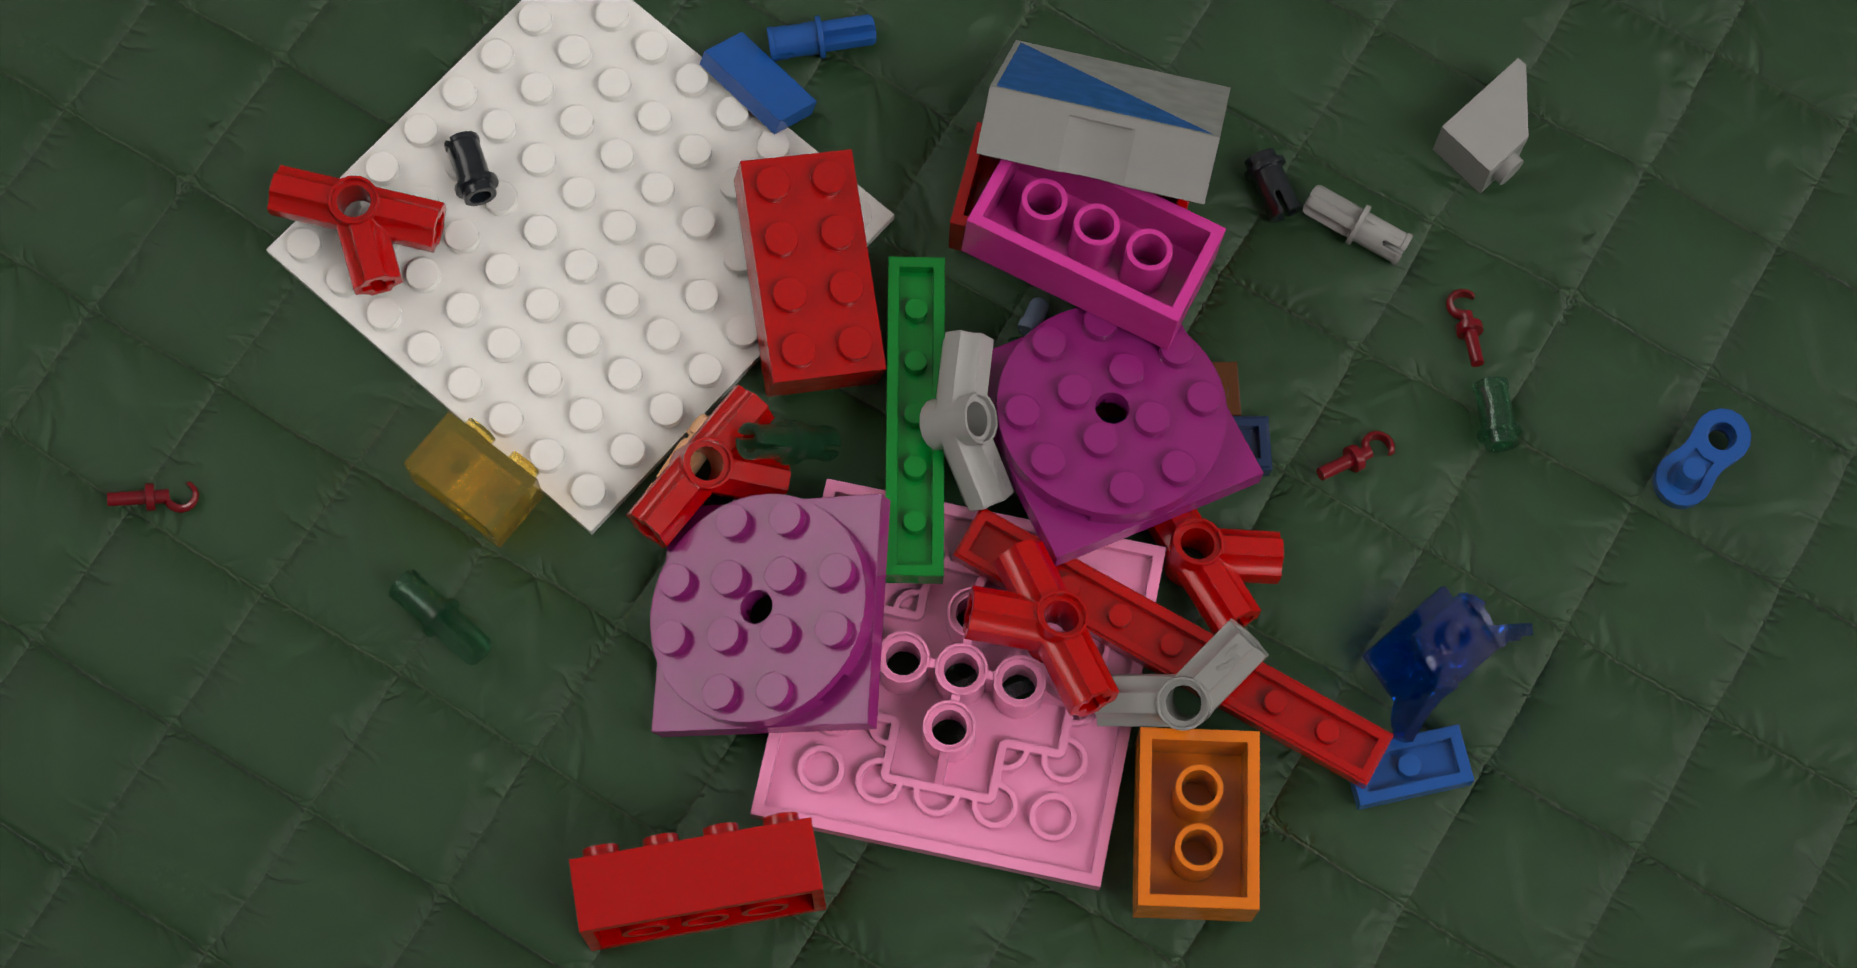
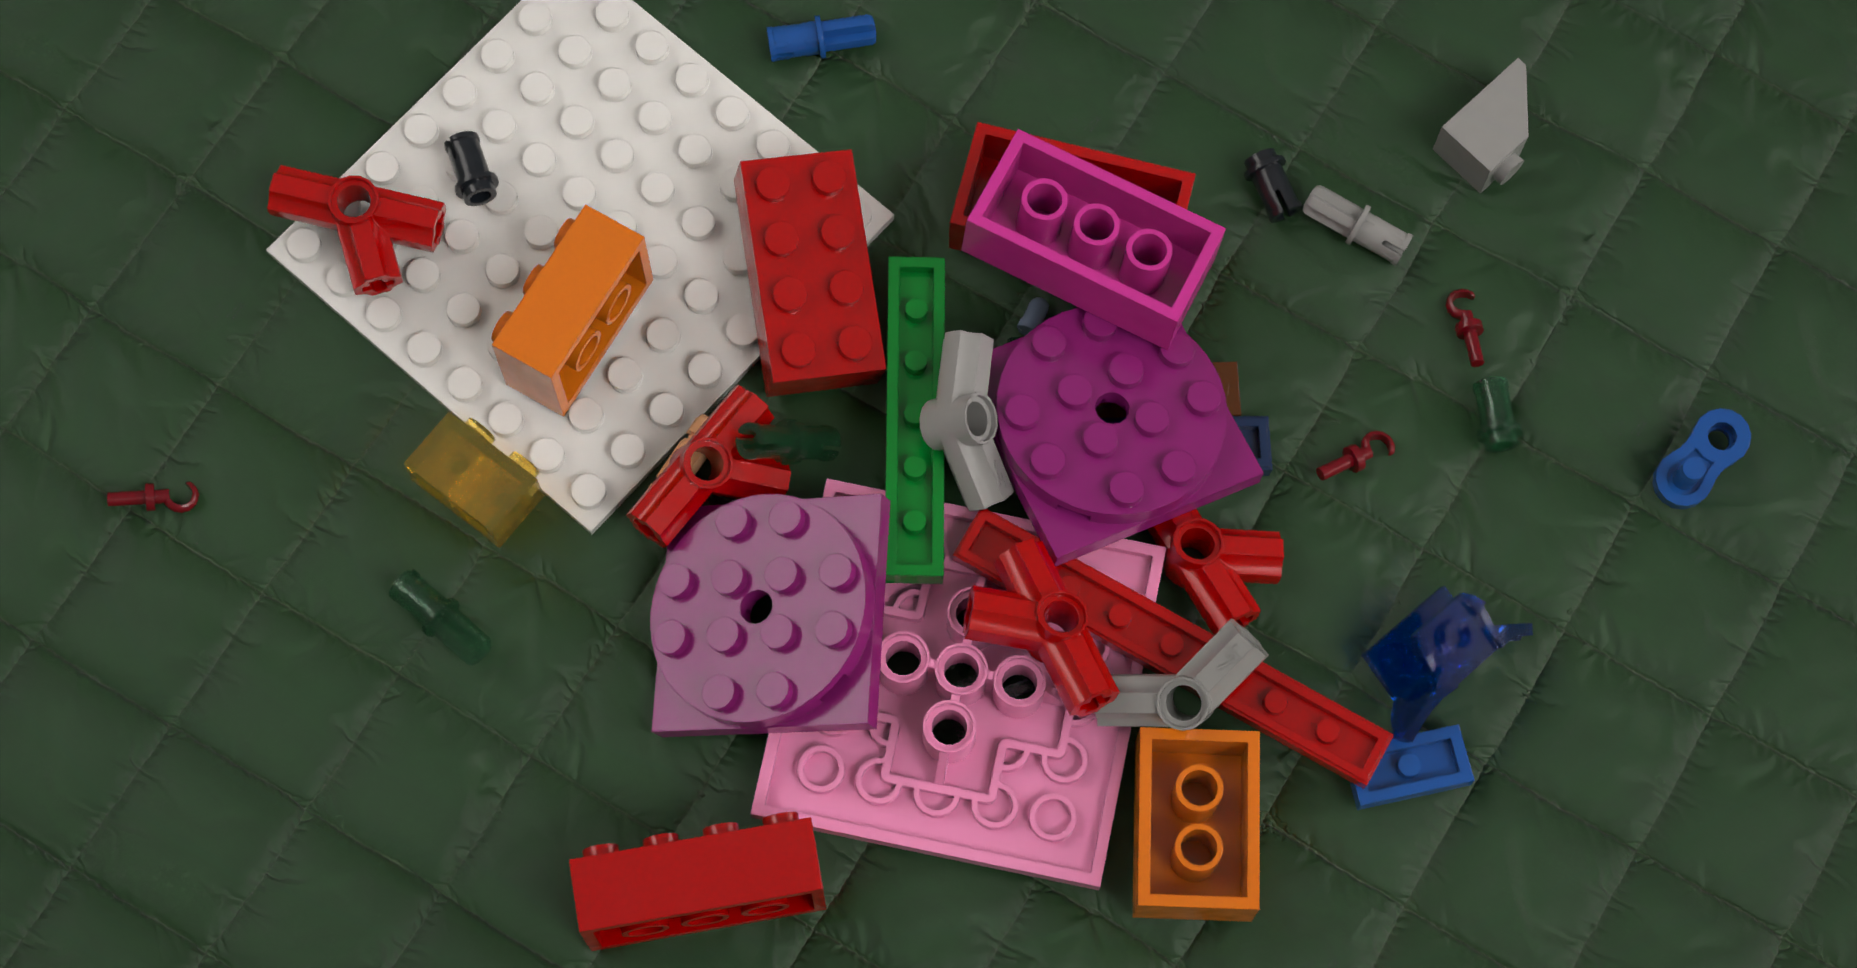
(572, 309): none -> orange brick
(758, 82): blue tile -> none
(1104, 121): light grey tile -> none

